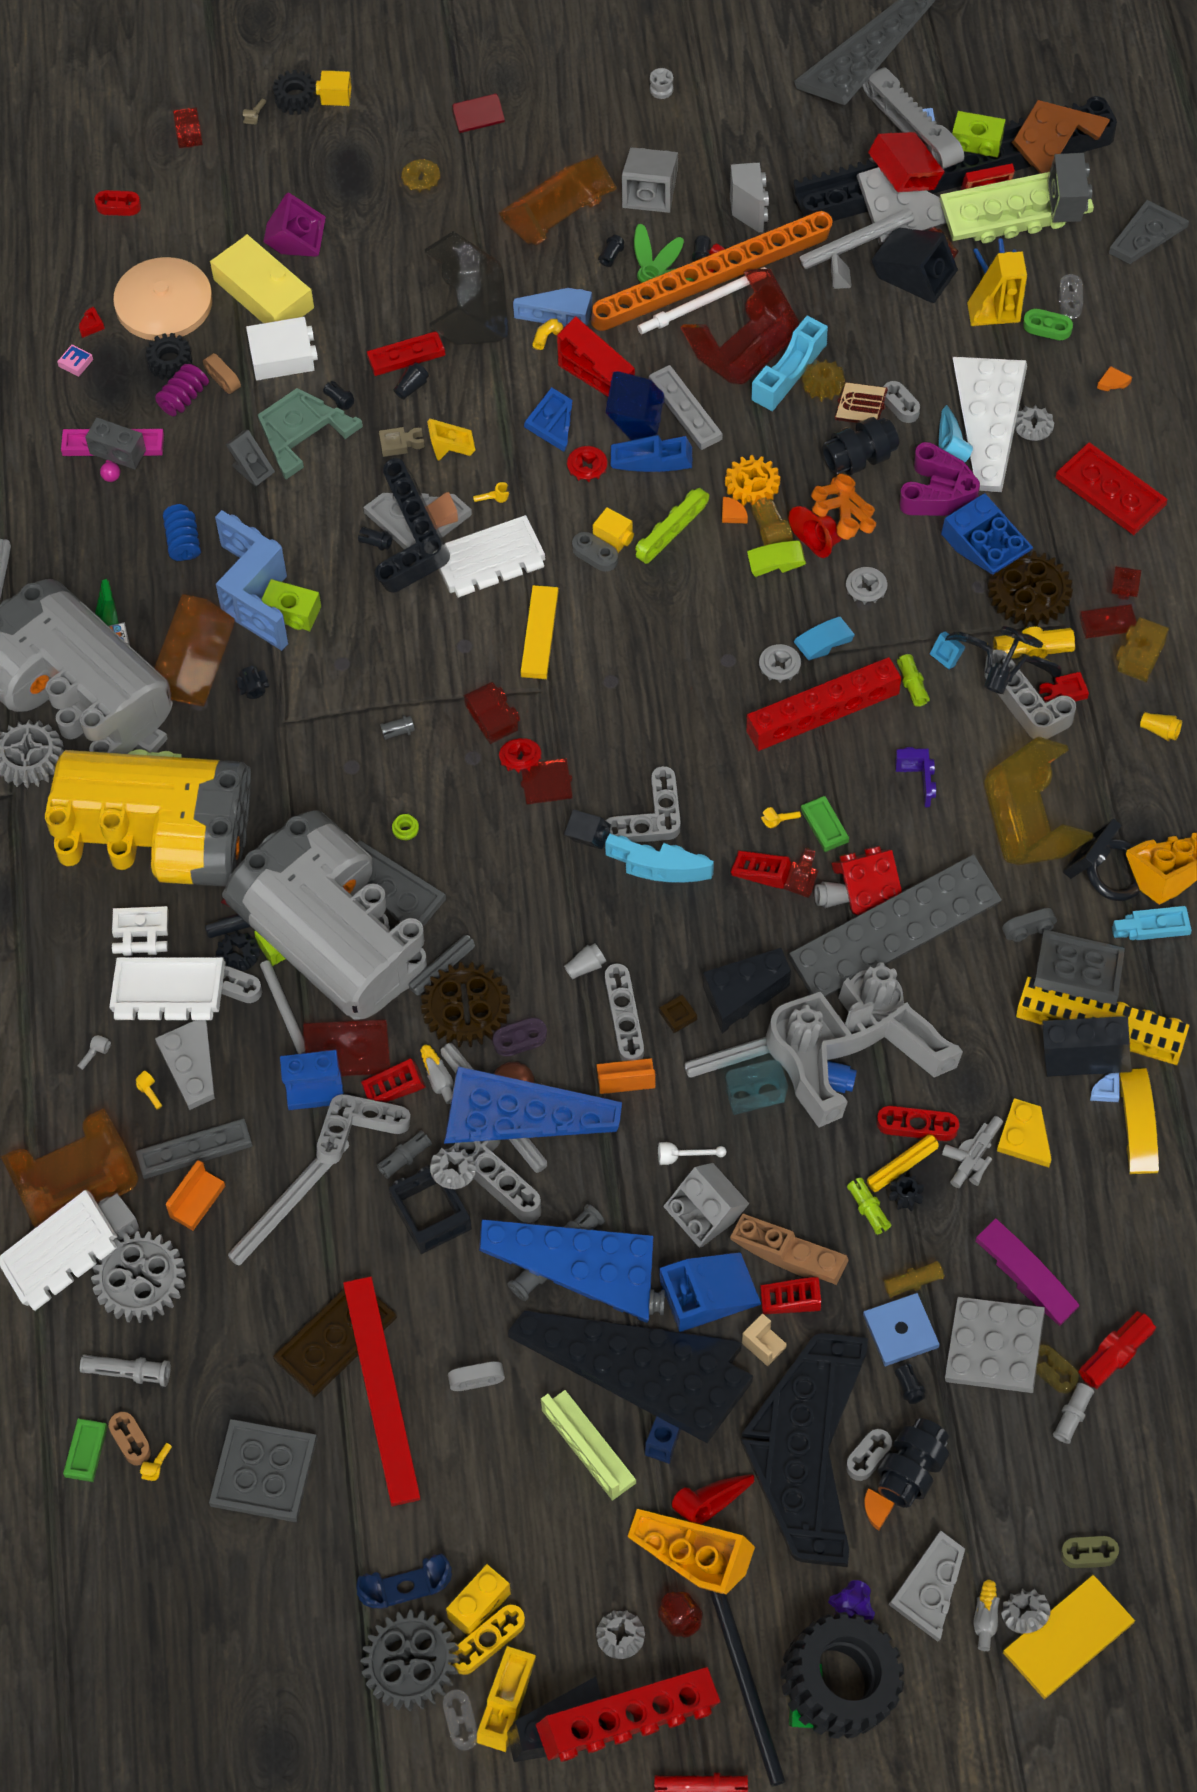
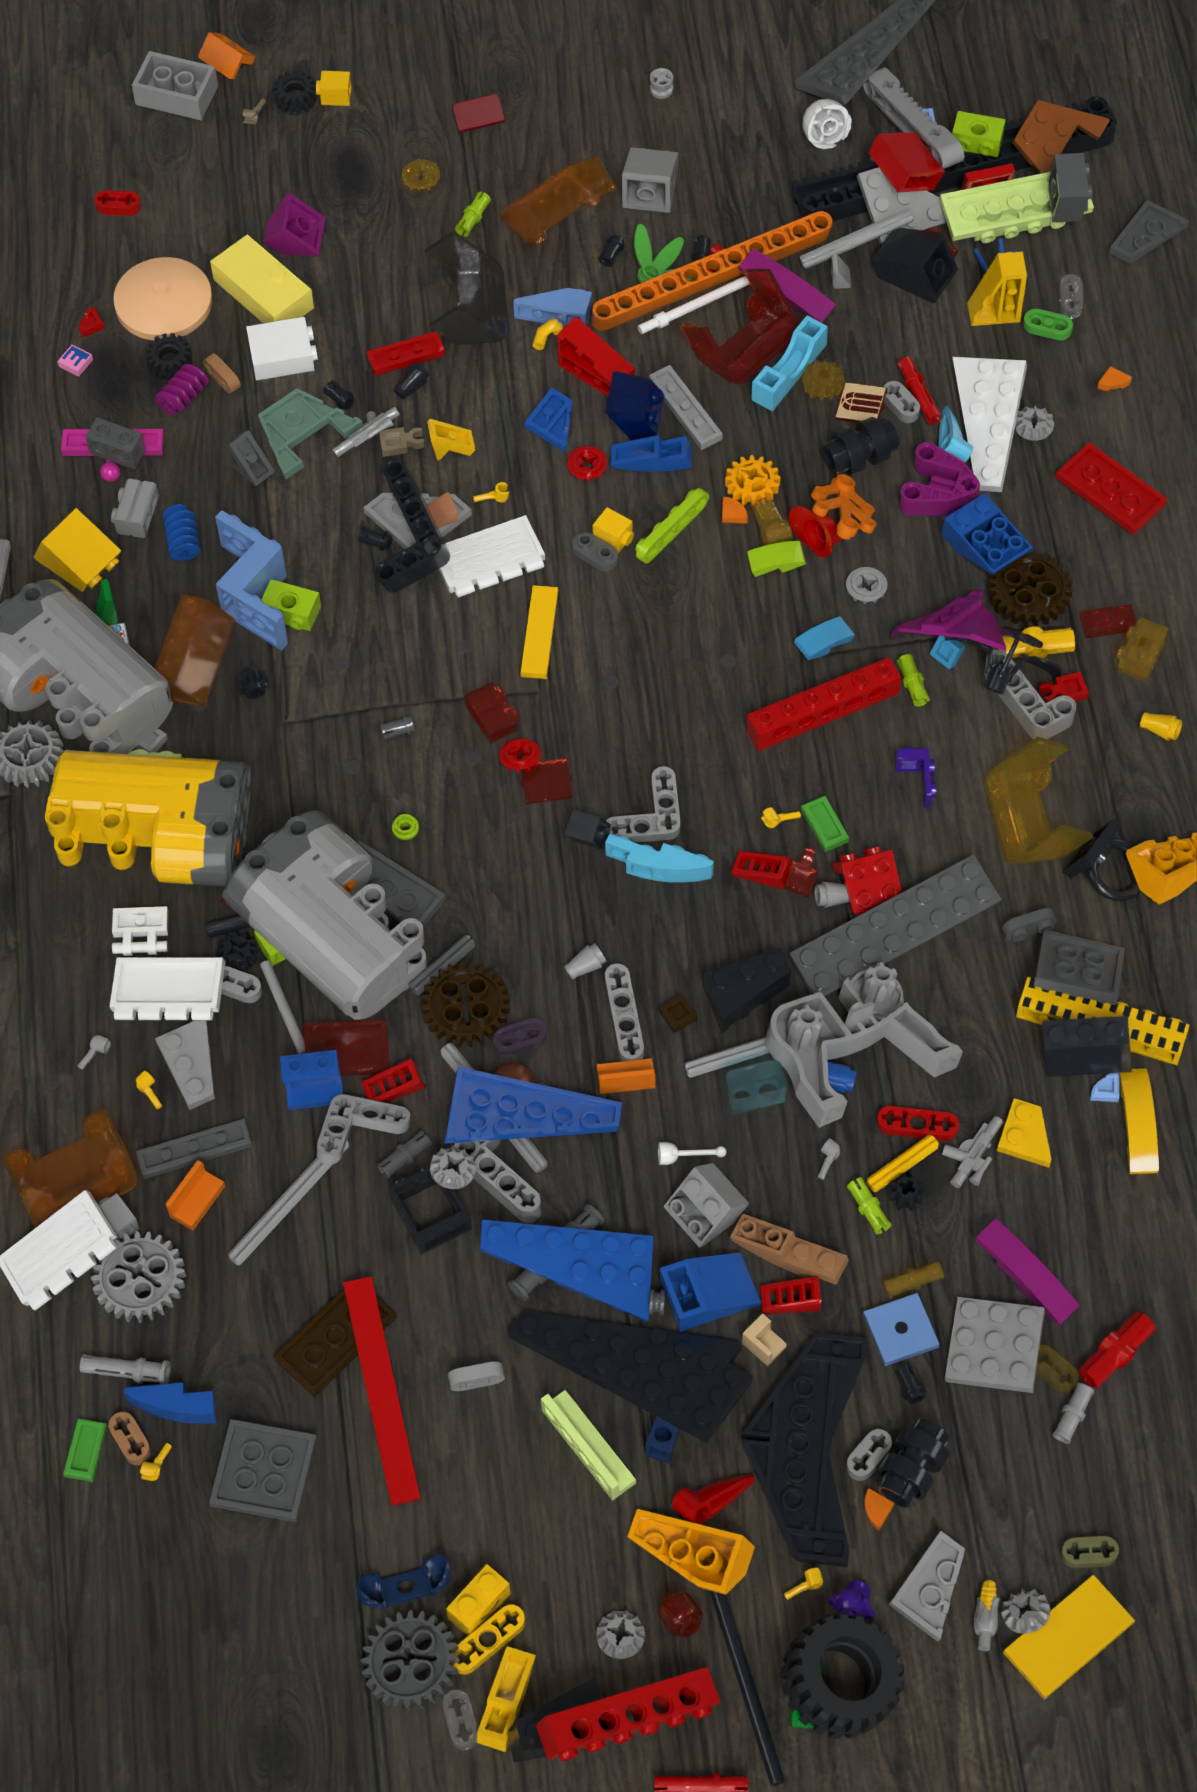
(78, 551): none -> yellow slope
(135, 508): none -> light grey brick
(174, 1403): none -> blue slope
(175, 85): none -> light grey brick
(187, 127): clear red brick -> none
(224, 54): none -> orange panel
(368, 430): none -> light grey piece
(437, 1073): light grey piece -> none
(472, 214): none -> lime pin
(748, 195): light grey slope -> none
(782, 654): light grey gear -> none
(796, 290): none -> magenta slope
(813, 1582): none -> yellow hand
(826, 123): none -> white cylinder
(832, 1151): none -> light grey hand
(915, 382): none -> red pin
(960, 618): none -> magenta panel
(1126, 582): clear red tile -> none
(1153, 924): medium azure hinge -> none

